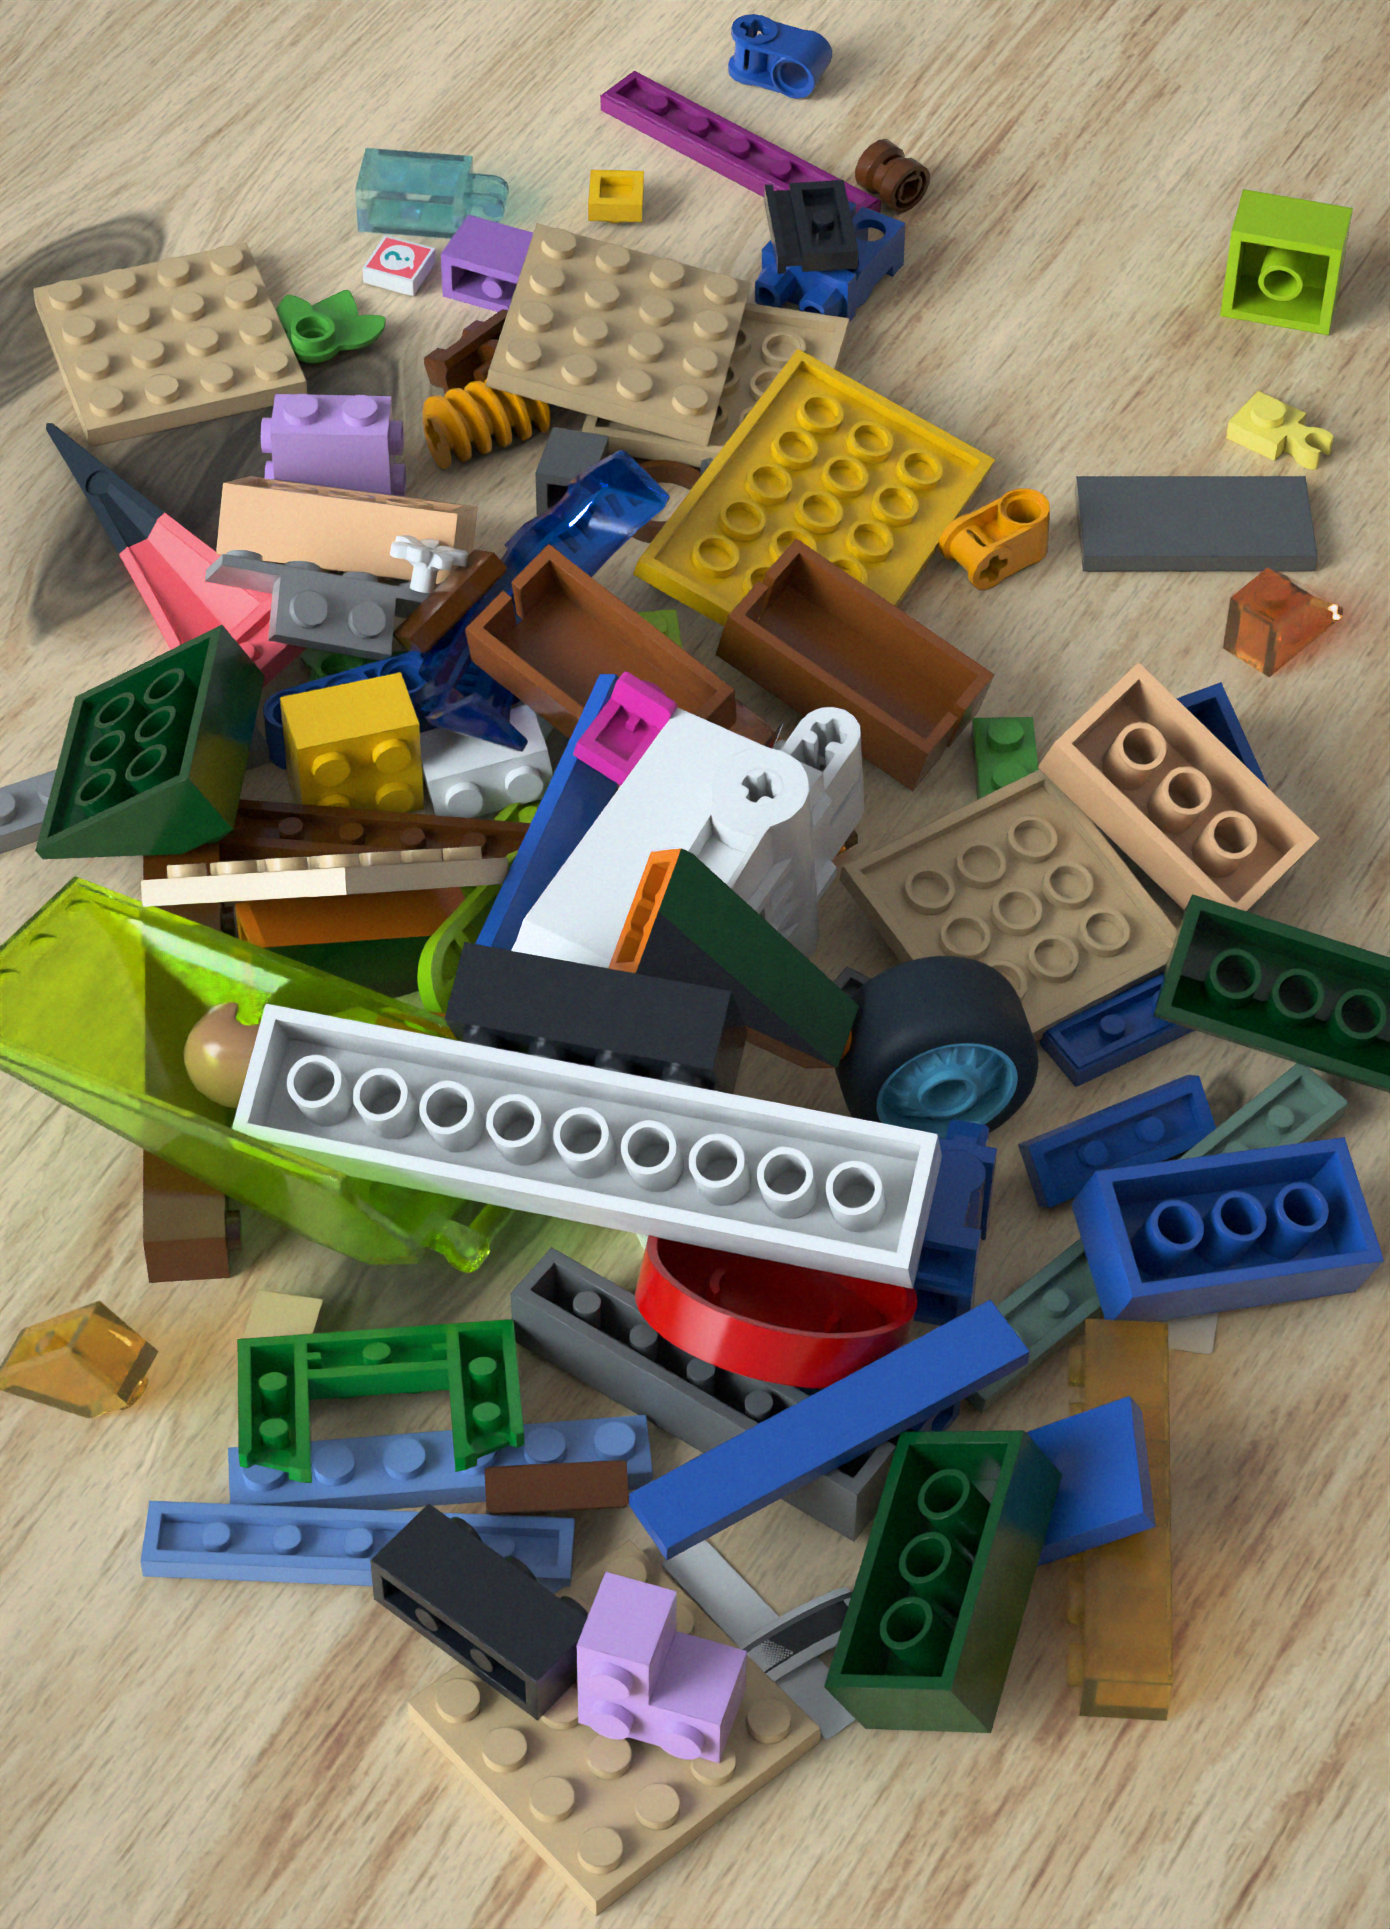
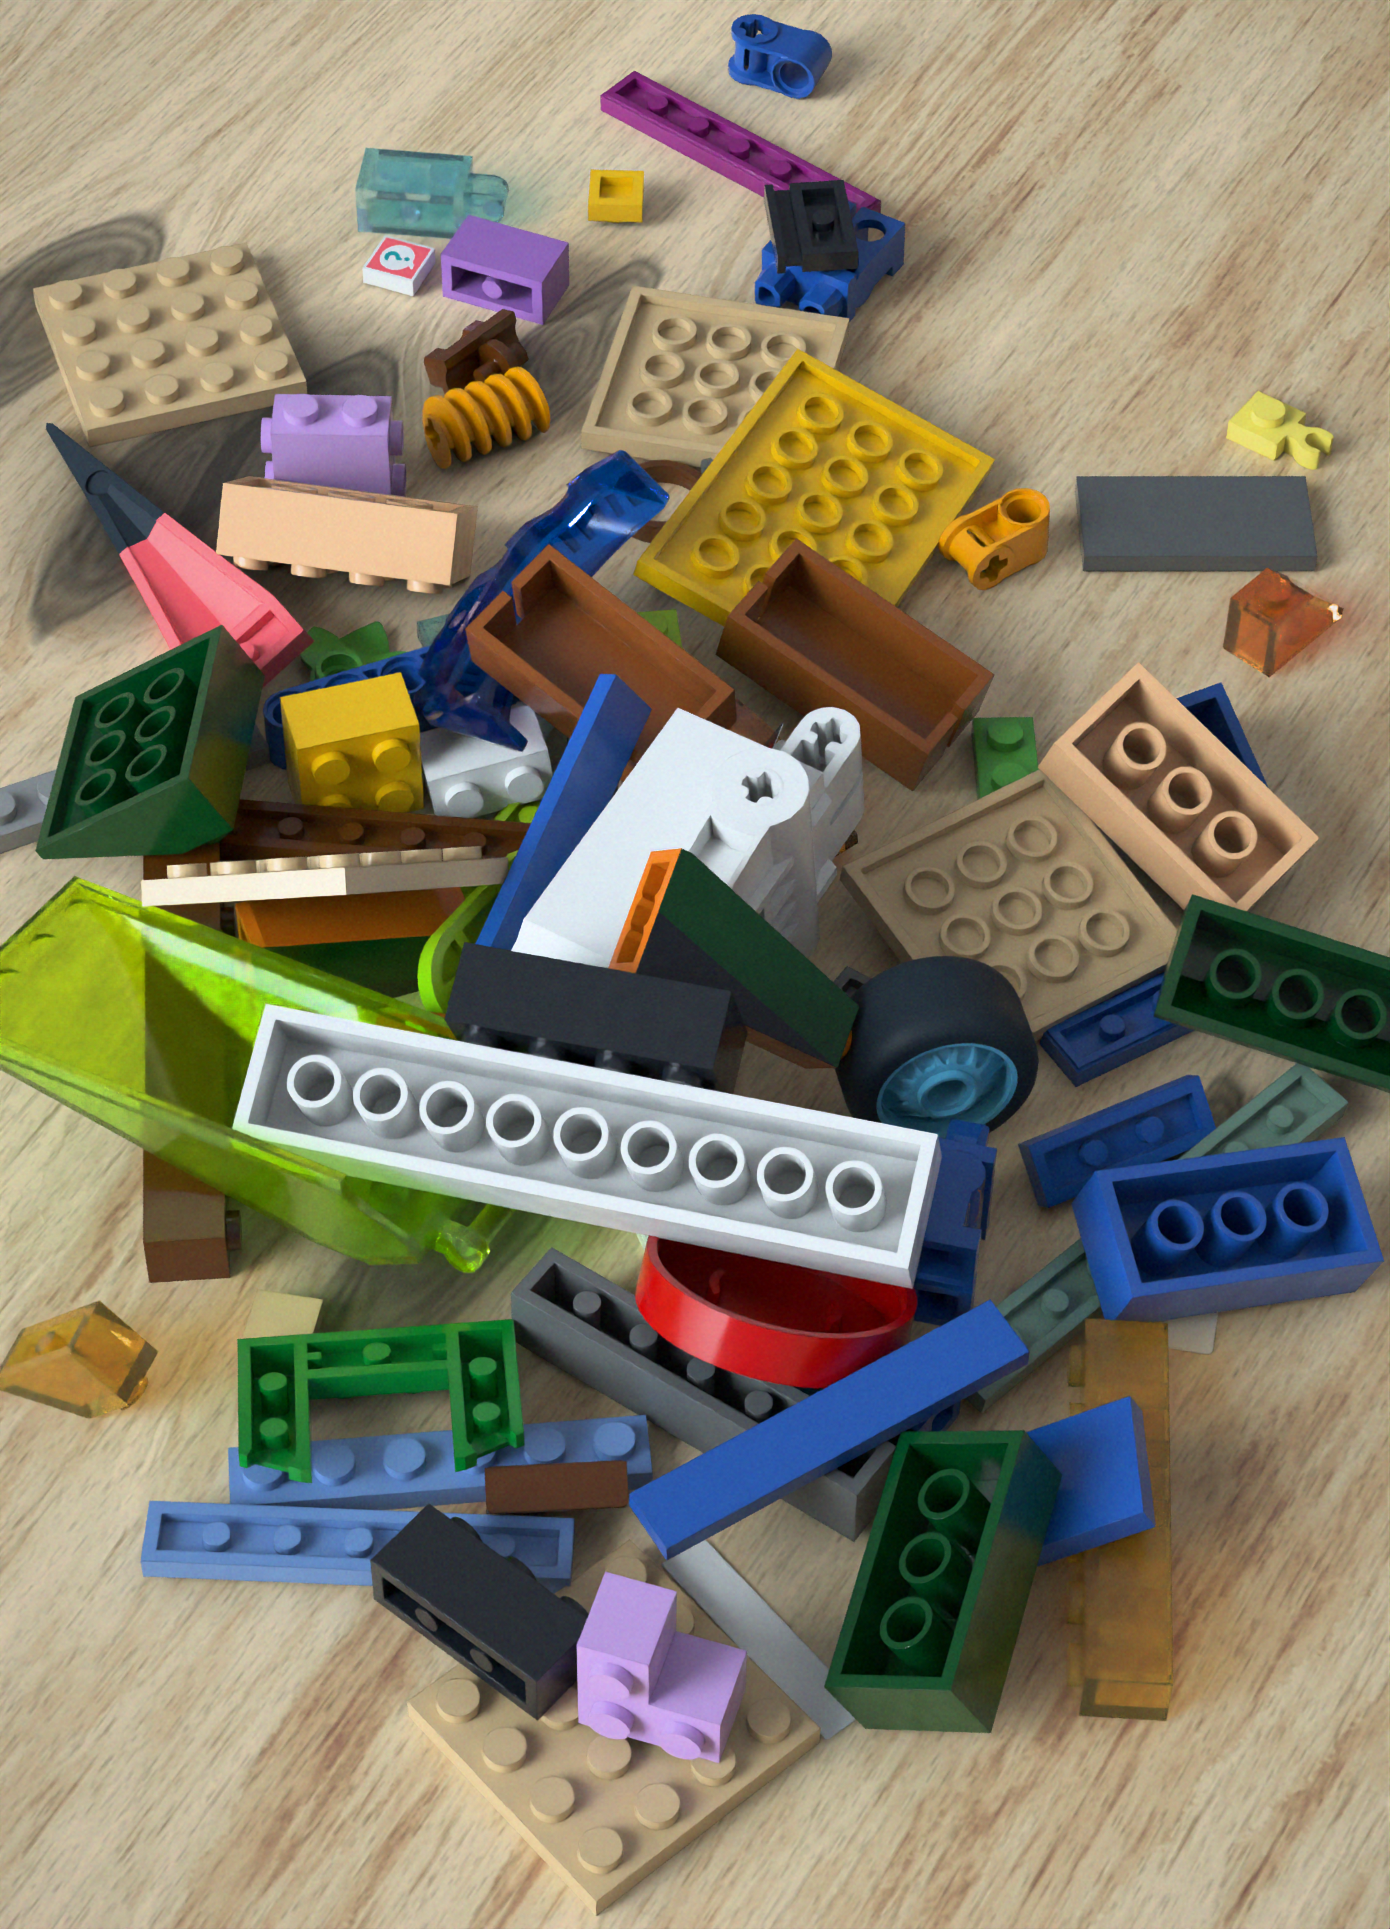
(220, 1054): medium nougat hair -> none
(318, 608): light grey bracket -> none
(327, 326): bright green plate -> none
(427, 559): white plant -> none
(450, 601): reddish brown tile -> none
(564, 458): dark grey brick -> none
(619, 334): tan plate -> none
(625, 727): dark pink bracket -> none
(798, 1634): sticker -> none
(887, 172): reddish brown wheel -> none
(1285, 261): lime brick -> none

